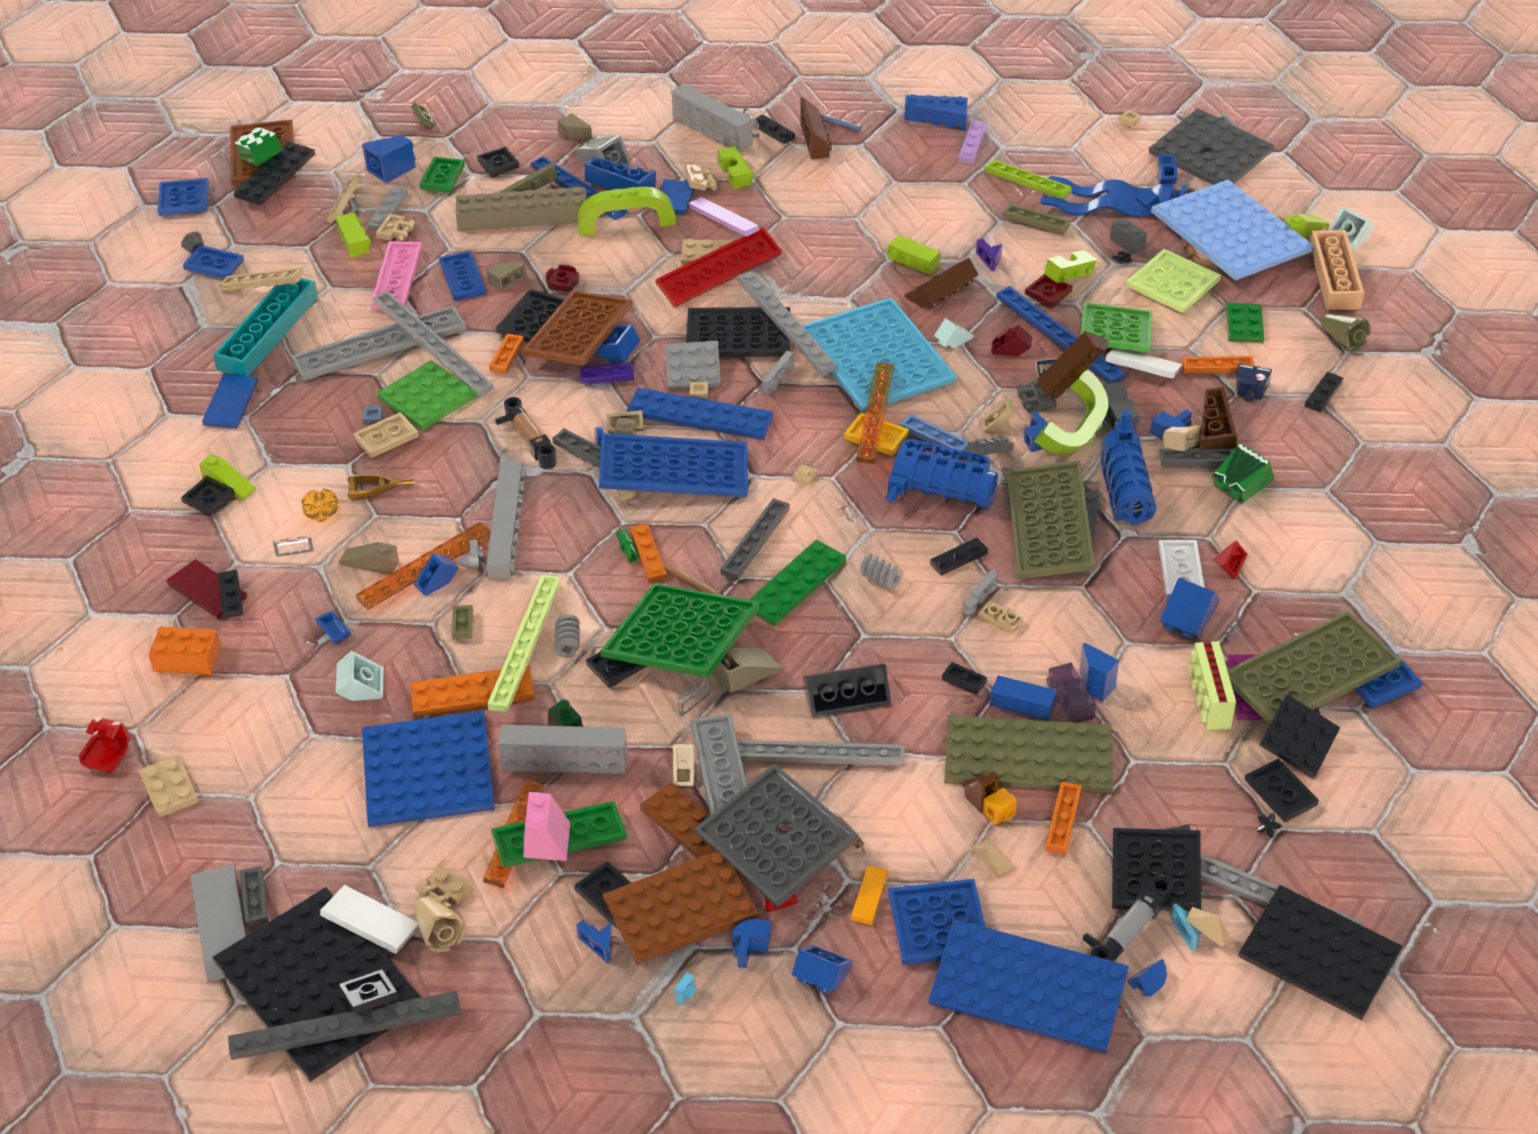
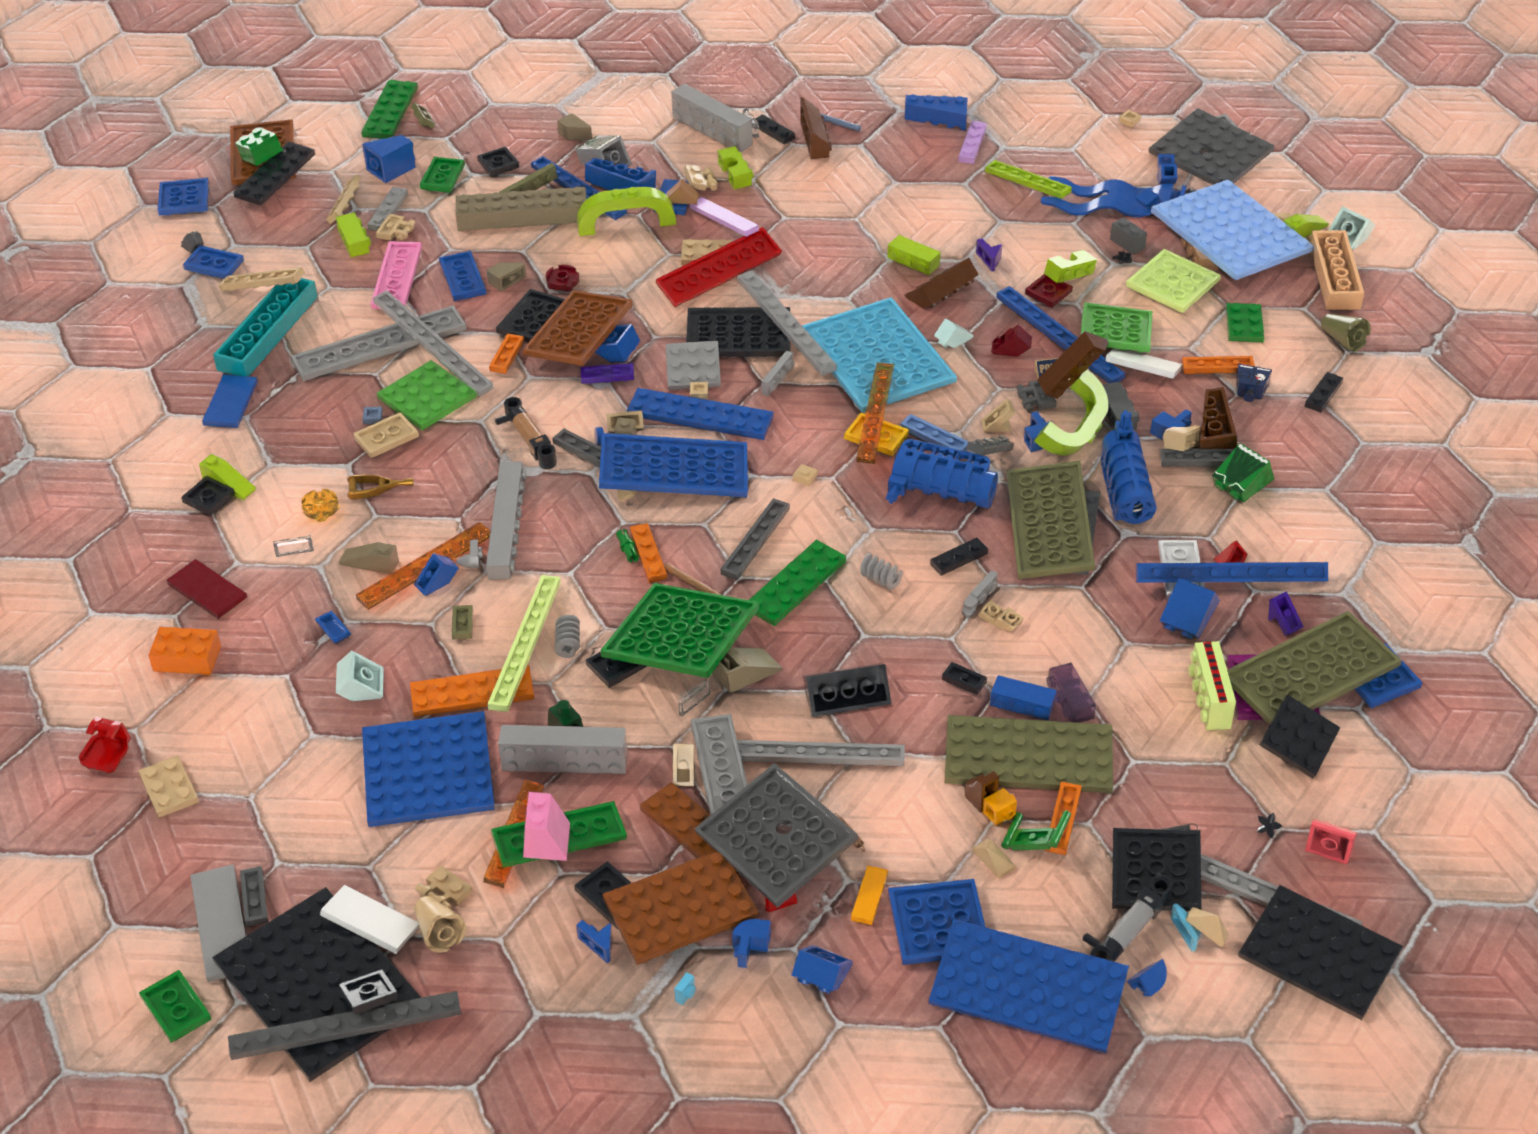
(175, 1006): none -> green plate
(230, 594): black plate -> none
(389, 109): none -> green plate
(683, 193): none -> medium nougat slope
(1036, 219): olive plate -> none
(1036, 837): none -> green plate
(1098, 671): blue slope -> none
(1232, 572): none -> blue plate
(1281, 790): black plate -> none
(1285, 613): none -> dark purple slope
(1330, 841): none -> coral slope

